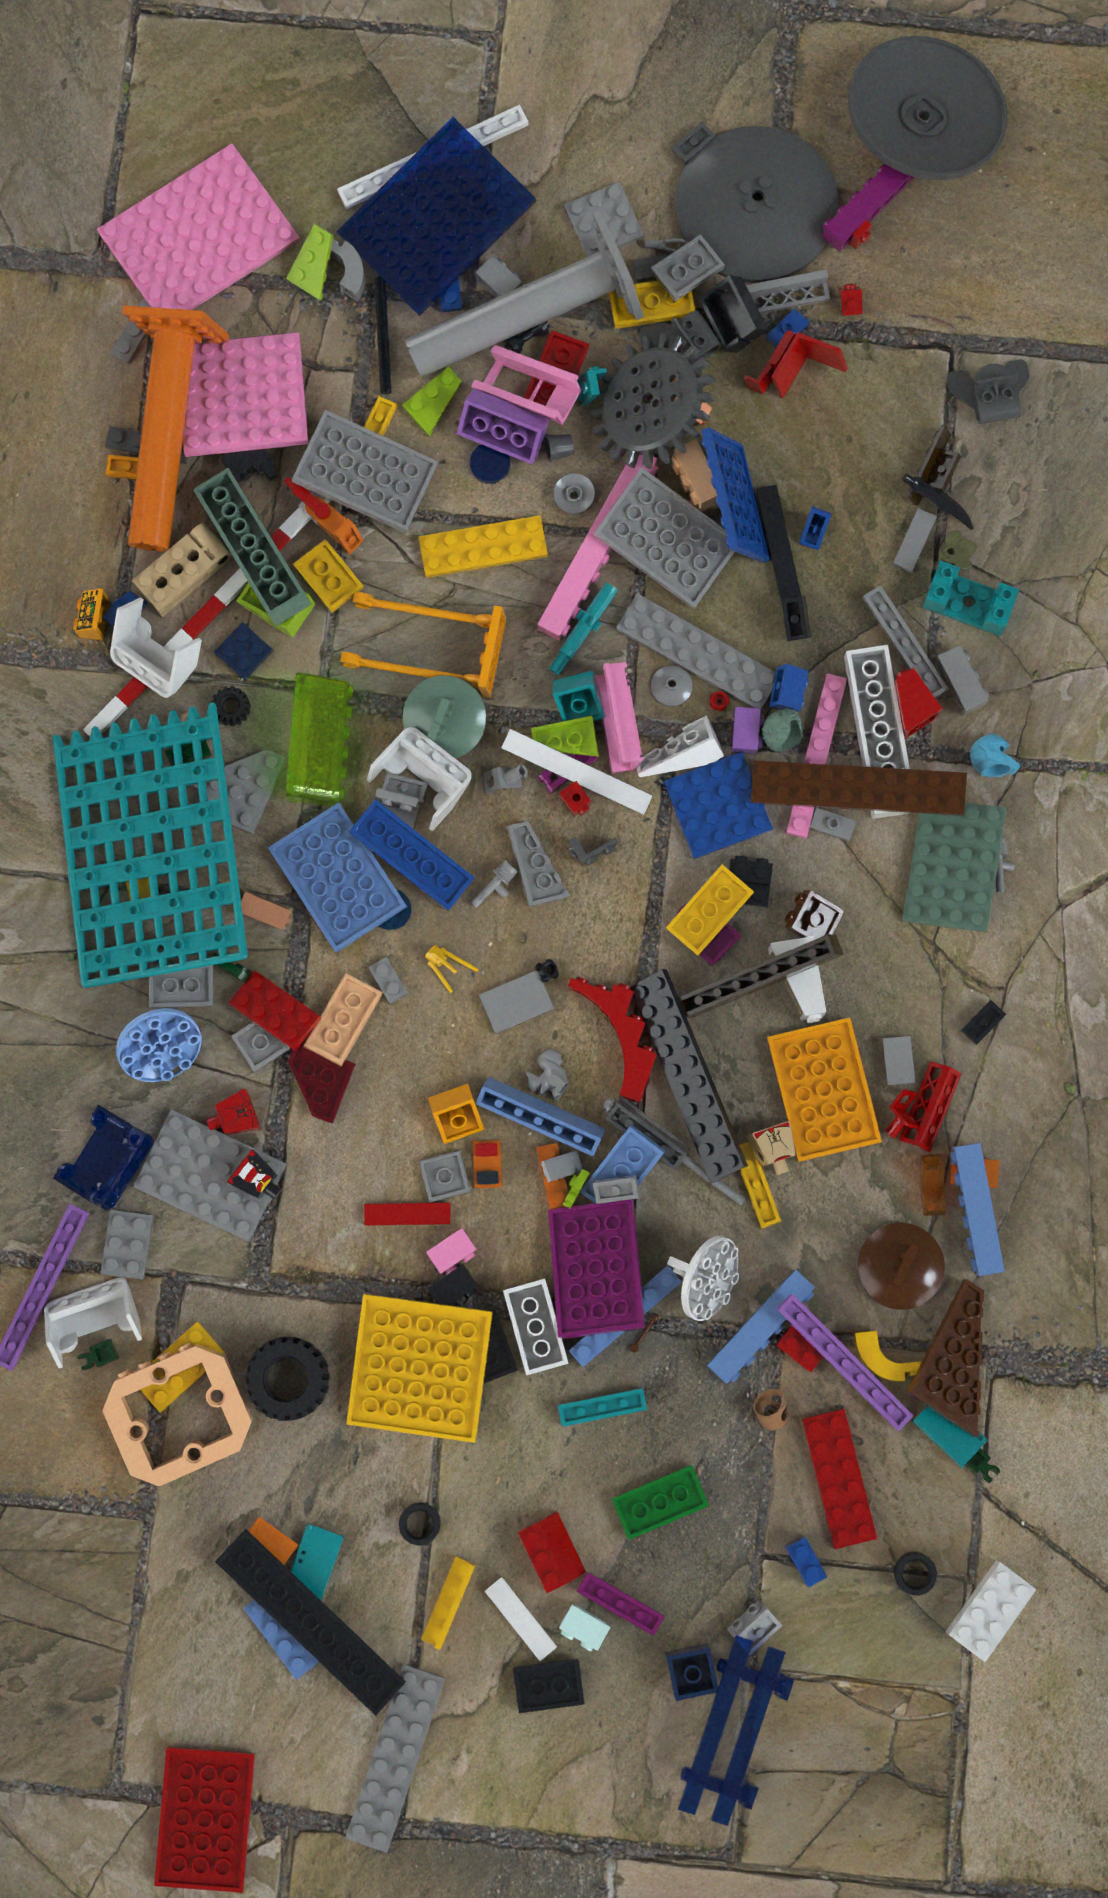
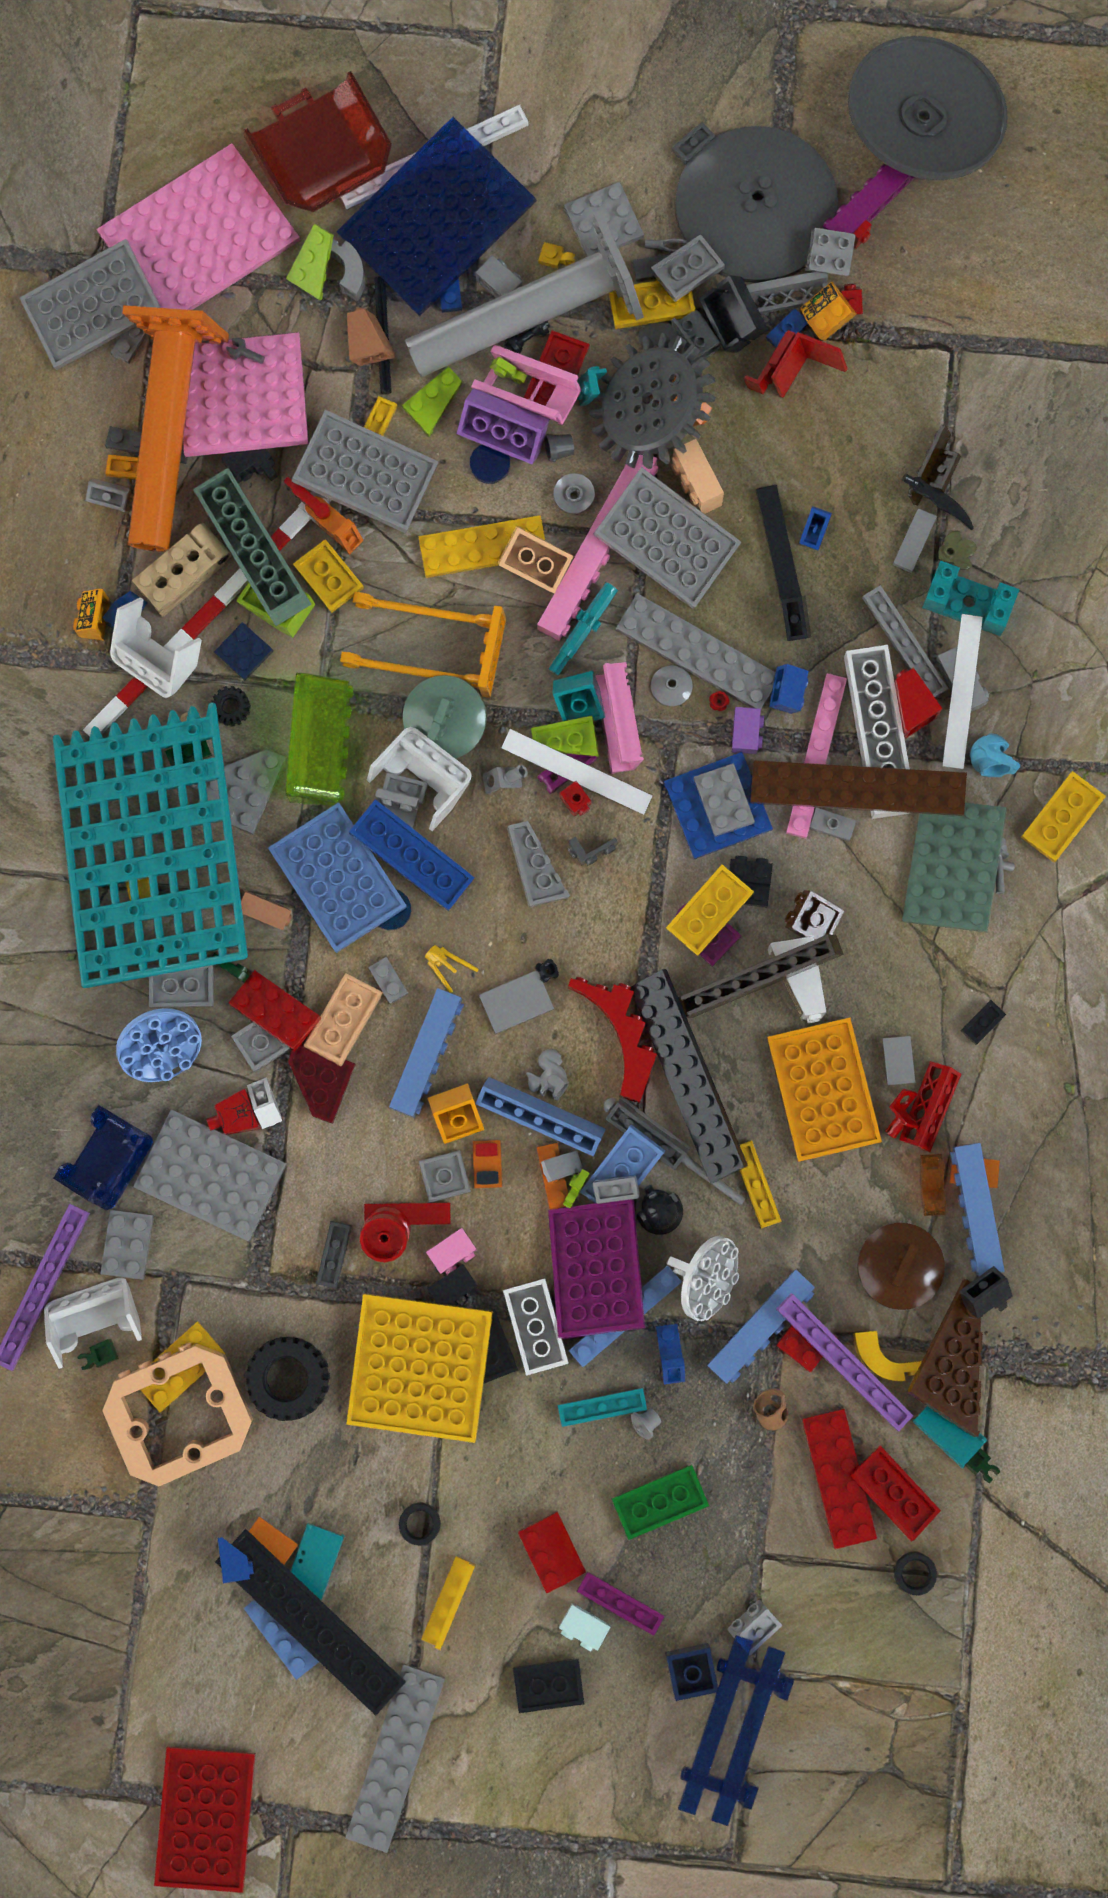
(87, 302): none -> light grey plate
(108, 494): none -> light grey slope
(233, 1563): none -> blue slope
(243, 351): none -> dark grey bar
(255, 1177): torso -> none
(264, 1103): none -> white slope
(322, 146): none -> clear red windscreen
(333, 1254): none -> dark grey tile
(367, 339): none -> nougat slope
(385, 1234): none -> red wheel
(425, 1053): none -> medium blue brick
(504, 873): light grey piece -> none
(505, 369): none -> lime plate
(520, 1618): white tile -> none
(535, 559): none -> light nougat brick
(553, 255): none -> yellow plate
(634, 1347): reddish brown hinge -> none
(645, 1423): none -> light grey piece
(660, 1211): none -> black helmet
(670, 1354): none -> blue bracket
(690, 749): white wedge -> none
(724, 800): none -> light grey plate
(735, 495): blue plate -> none
(773, 1146): tan torso -> none
(782, 730): sand green hair -> none
(806, 1561): blue brick -> none
(827, 311): none -> light orange slope
(830, 252): none -> light grey bracket
(895, 1493): none -> red plate
(962, 691): none -> white sticker
(986, 1292): none -> black hinge
(990, 1610): white brick -> none
(993, 392): dark grey piece -> none
(1063, 816): none -> yellow plate

